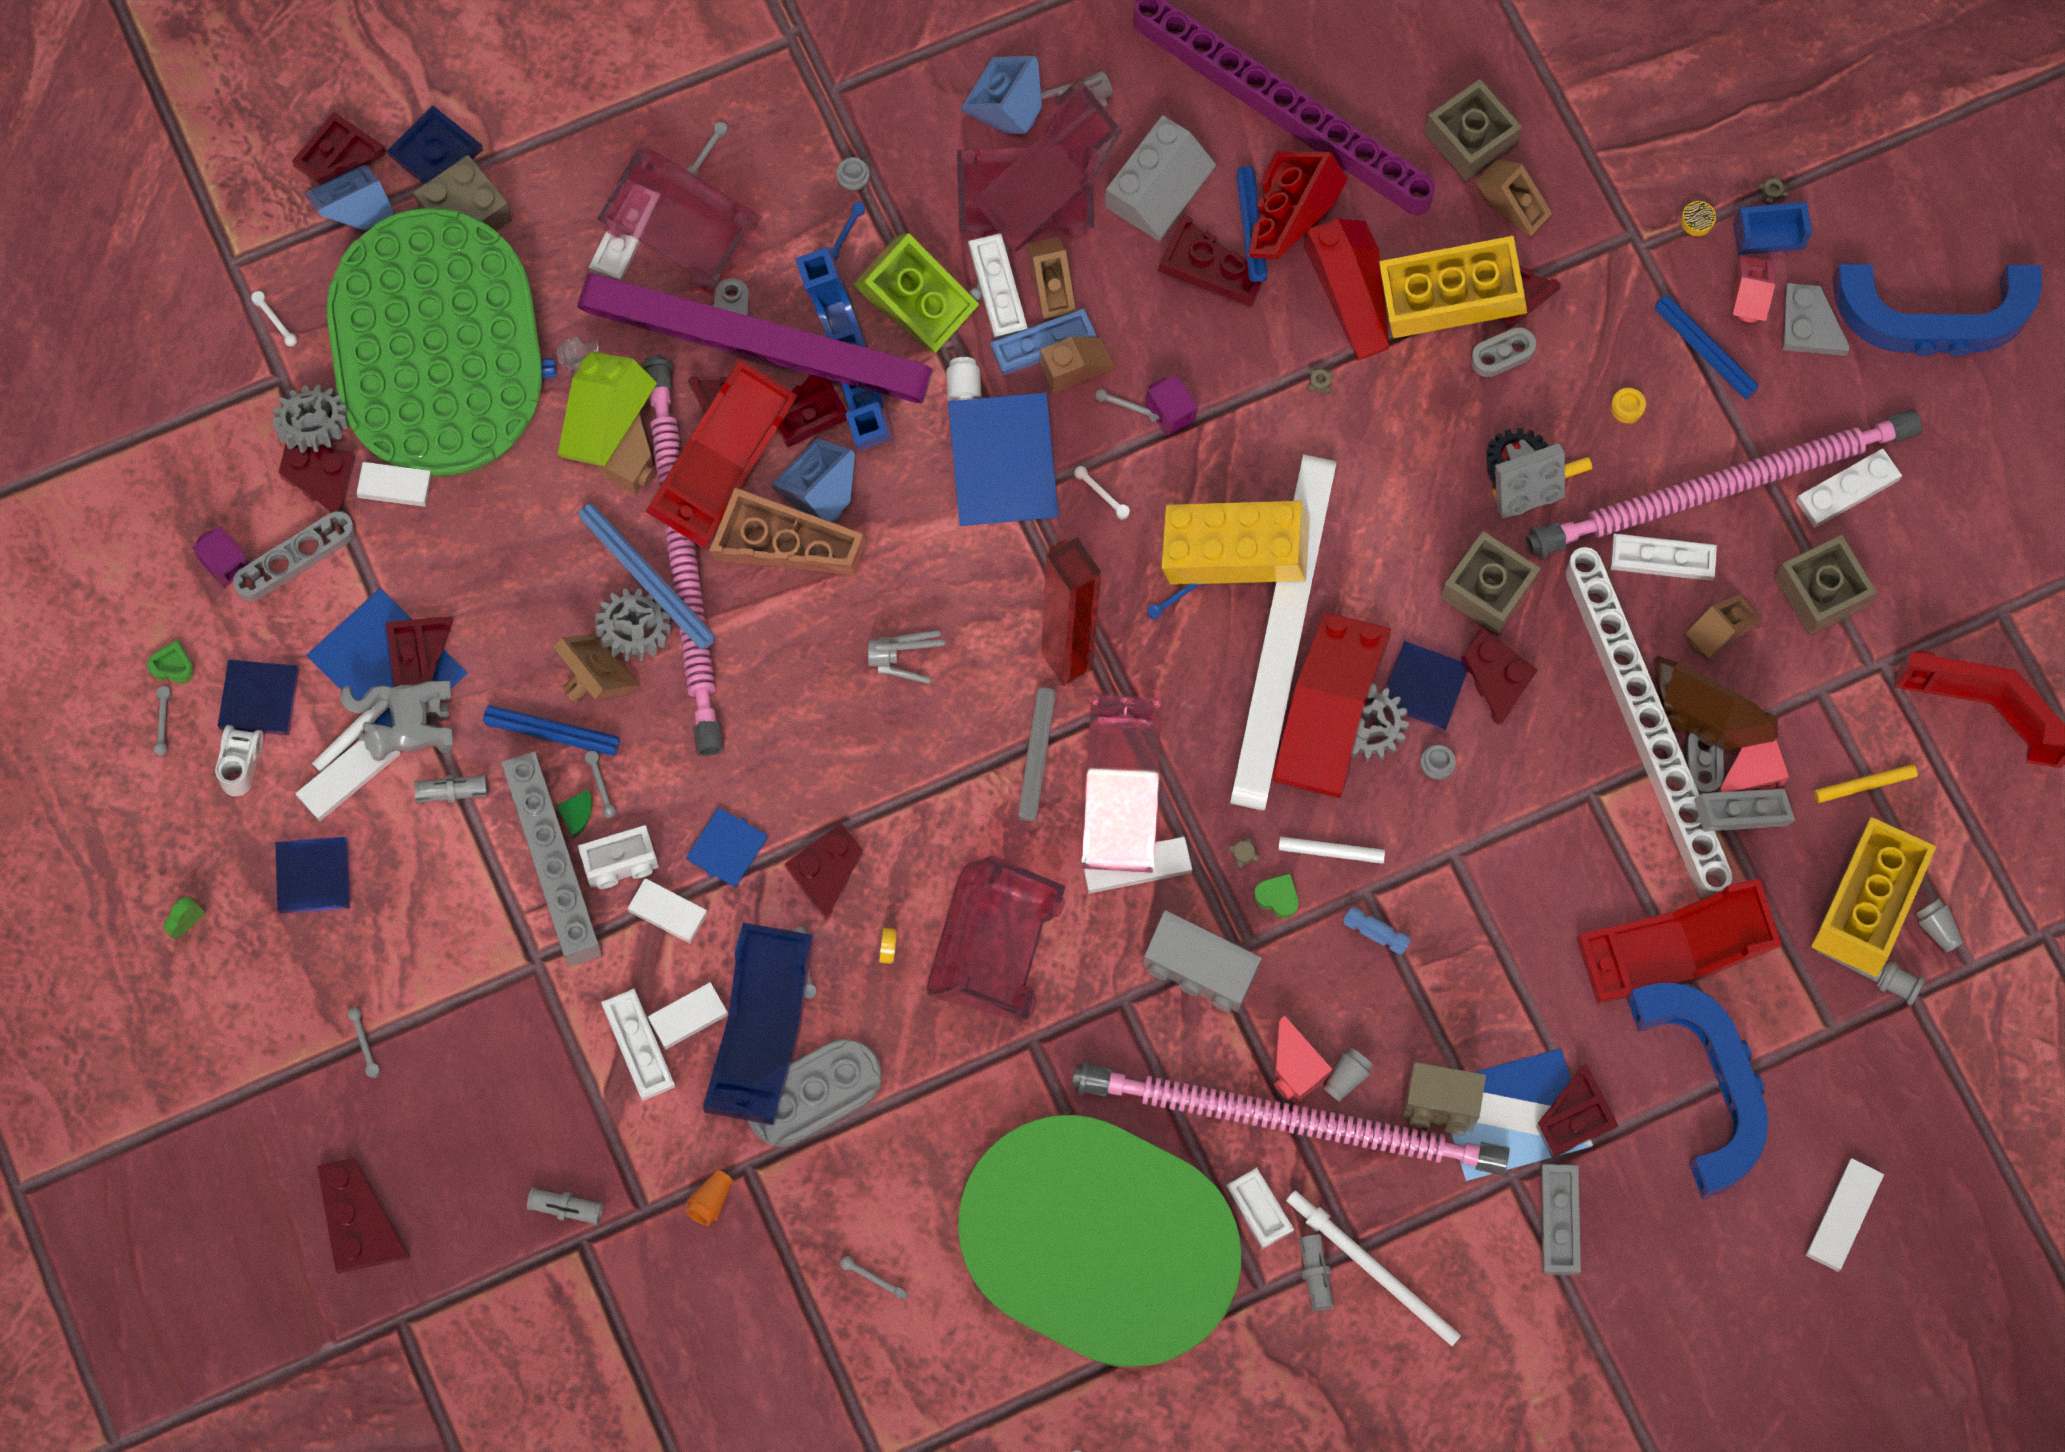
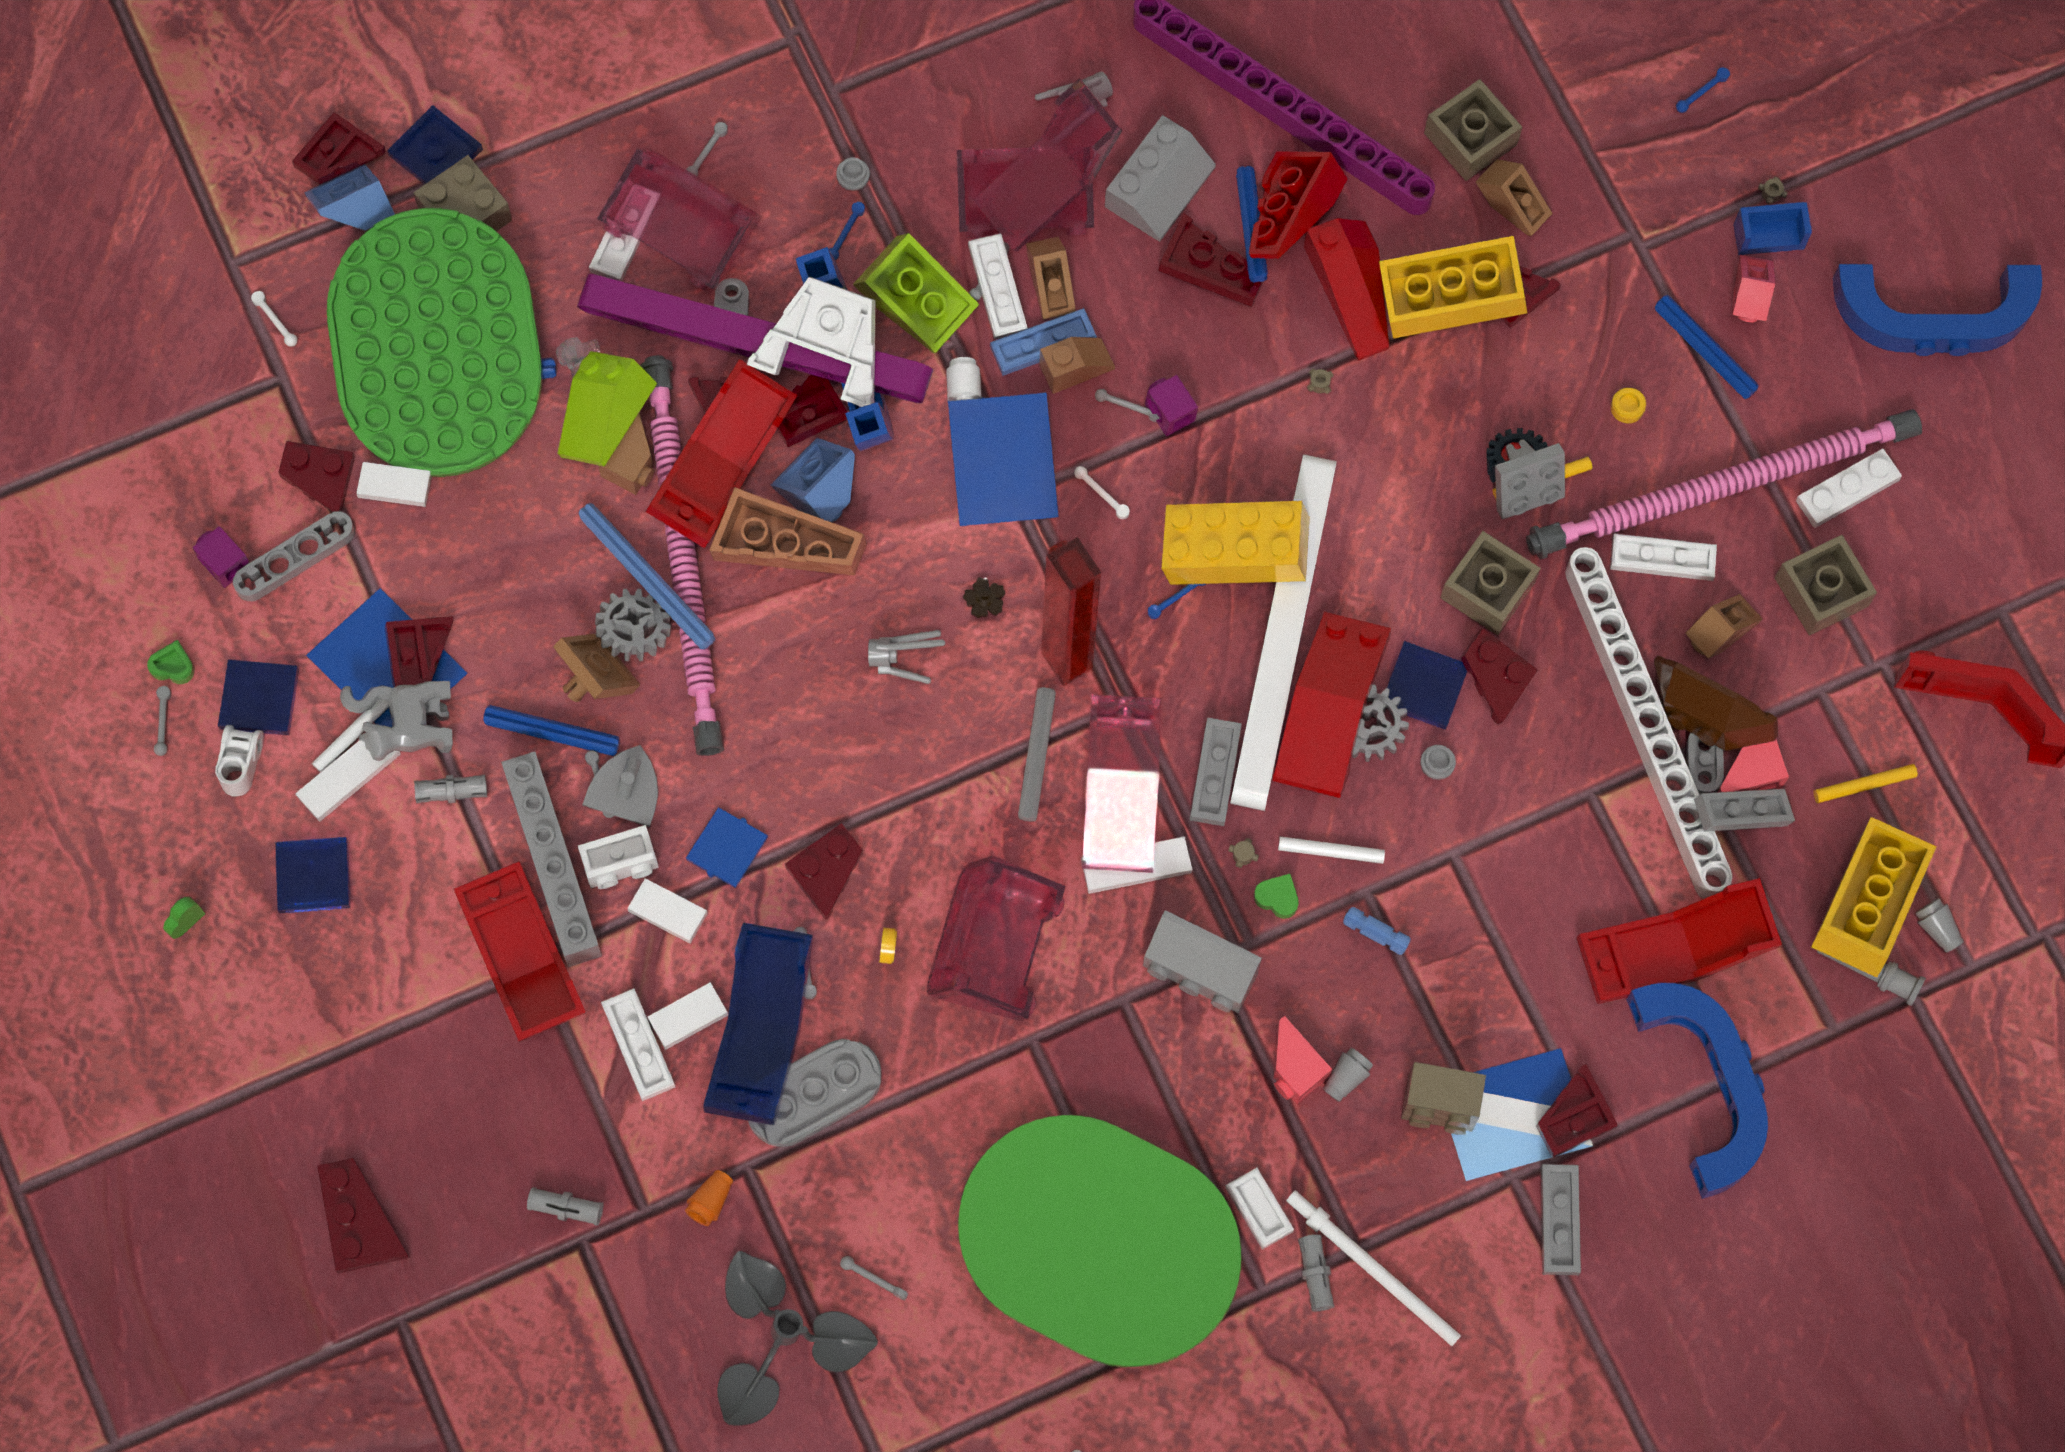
(310, 418): light grey gear -> none
(372, 1070): light grey hinge -> none
(519, 951): none -> red windscreen
(576, 812): green tile -> none
(625, 787): none -> light grey shield
(755, 1287): none -> dark grey plant
(831, 324): none -> white wing
(984, 598): none -> dark brown plant
(1007, 95): medium blue slope -> none
(1102, 1080): bright pink hose -> none
(1215, 772): none -> light grey plate
(1500, 351): light grey plate -> none
(1698, 218): tile -> none
(1721, 76): none -> blue hinge
(1810, 322): light grey wing -> none
(1844, 1215): white tile -> none

